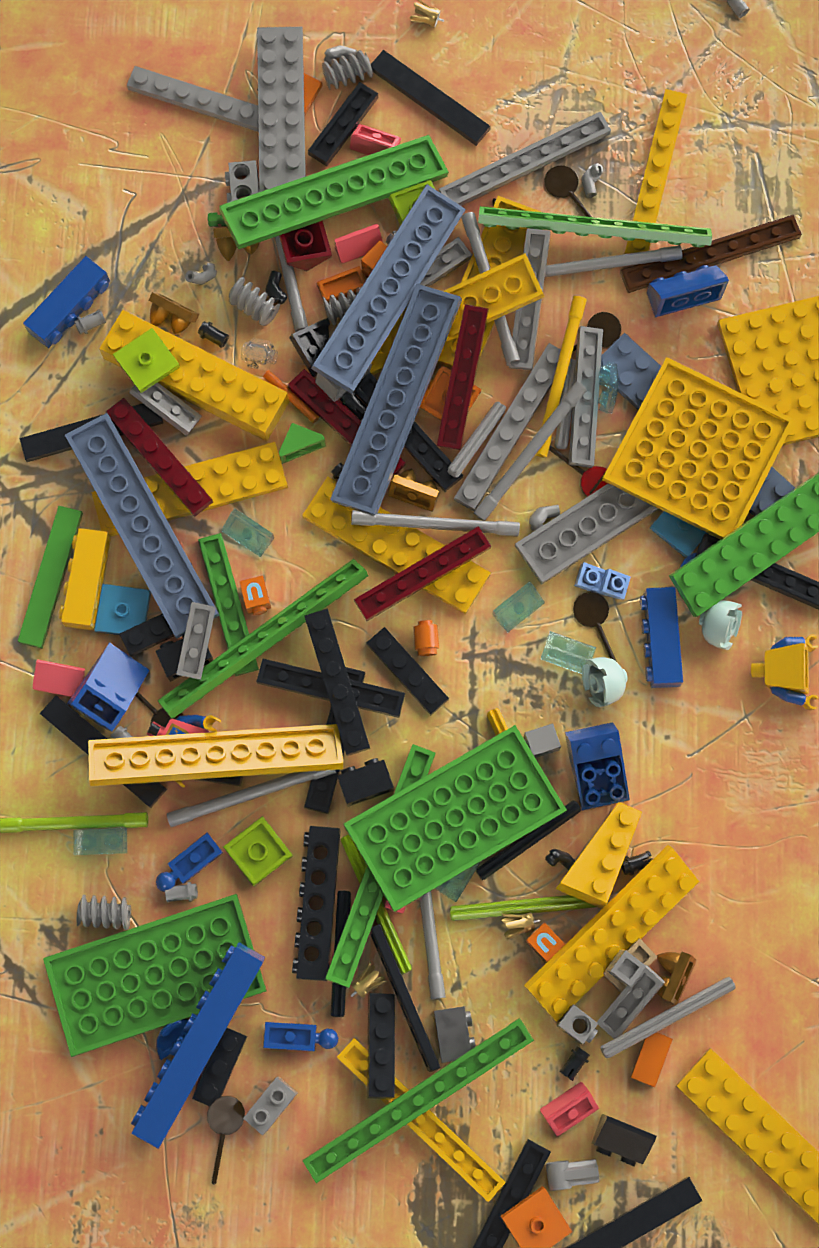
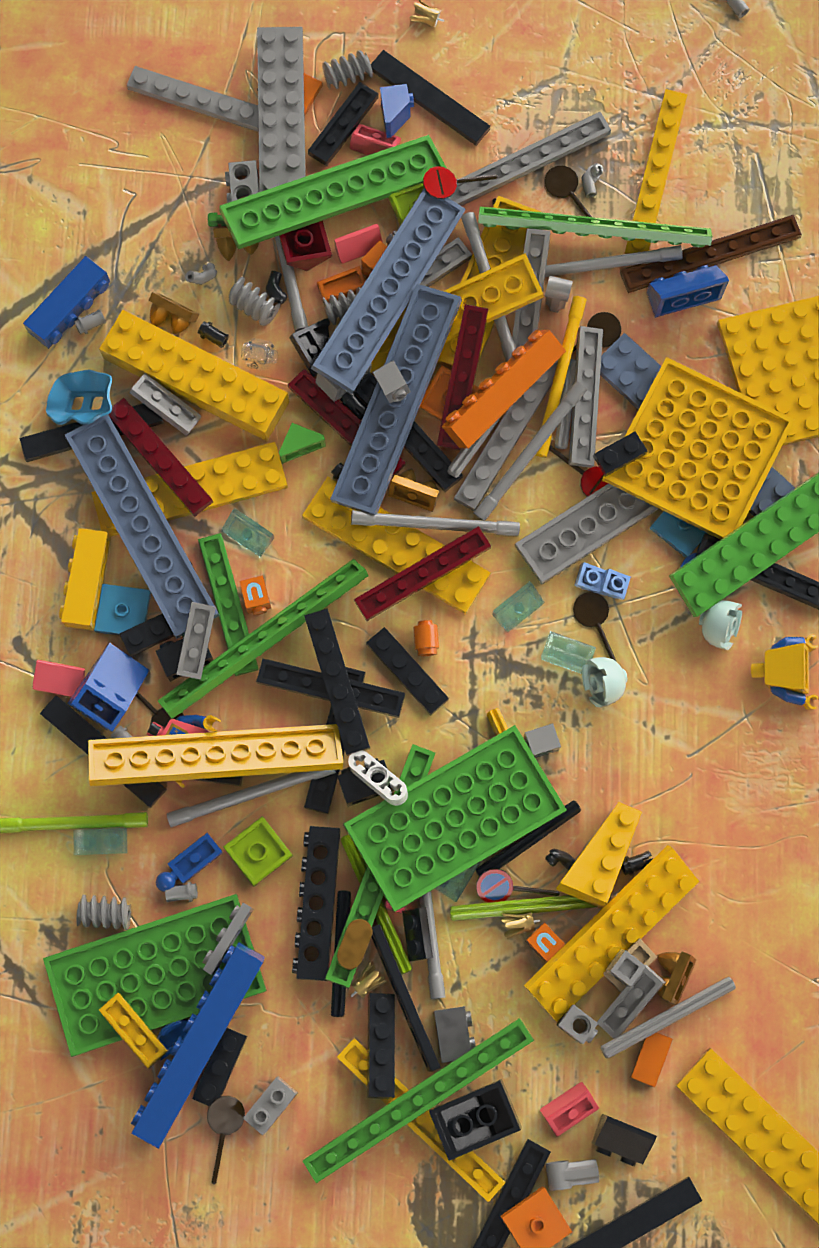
(50, 577): bright green tile -> none
(79, 384): none -> dark azure piece
(133, 1030): none -> yellow tile
(146, 360): lime plate -> none
(226, 938): none -> light grey plate
(293, 398): orange bar -> none
(297, 1037): blue plate -> none
(338, 51): light grey arm -> none
(354, 944): none -> pearl gold tile
(380, 788): none -> white beam
(392, 382): none -> light grey brick
(395, 107): none -> slope
(417, 934): none -> black plate
(441, 182): none -> red piece
(475, 1119): none -> black slope
(497, 886): none -> piece
(503, 388): none -> orange brick
(542, 514): light grey arm -> none
(557, 293): none -> light grey piece
(574, 1063): black pin -> none
(597, 765): blue slope -> none
(608, 378): clear light blue slope -> none
(620, 453): none -> black plate
(662, 637): blue brick -> none

